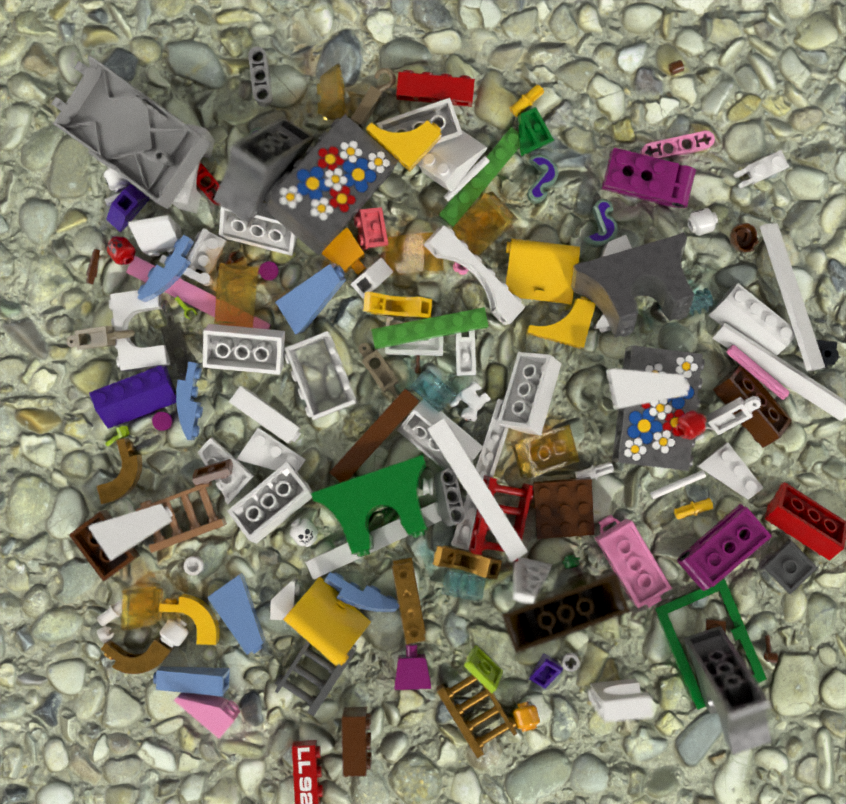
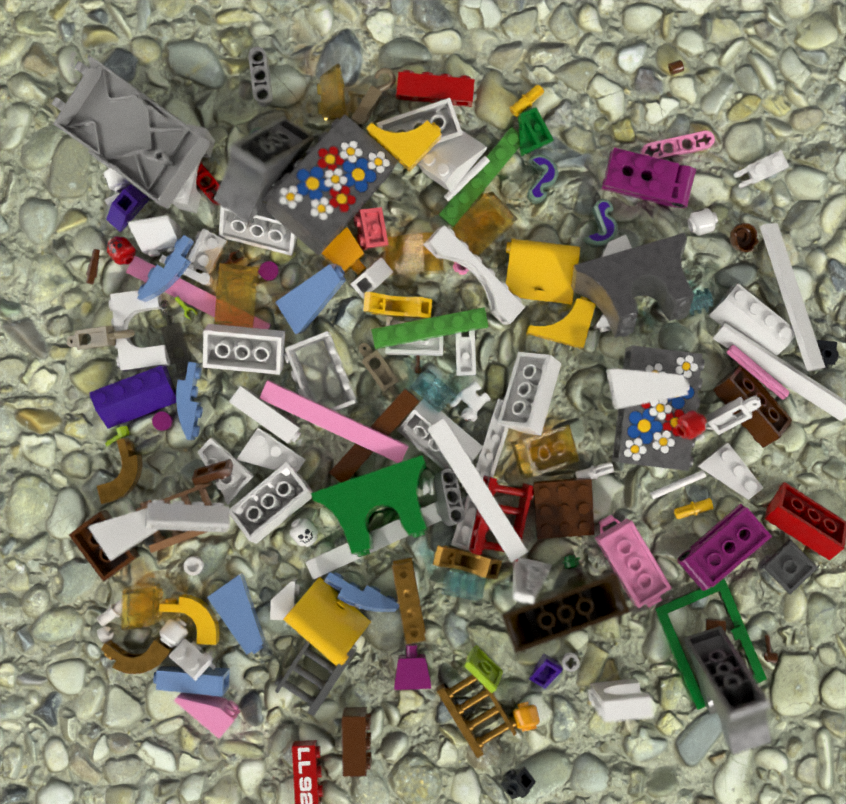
(187, 517): none -> white slope
(190, 659): none -> white bracket
(333, 421): none -> bright pink tile
(518, 782): none -> black brick

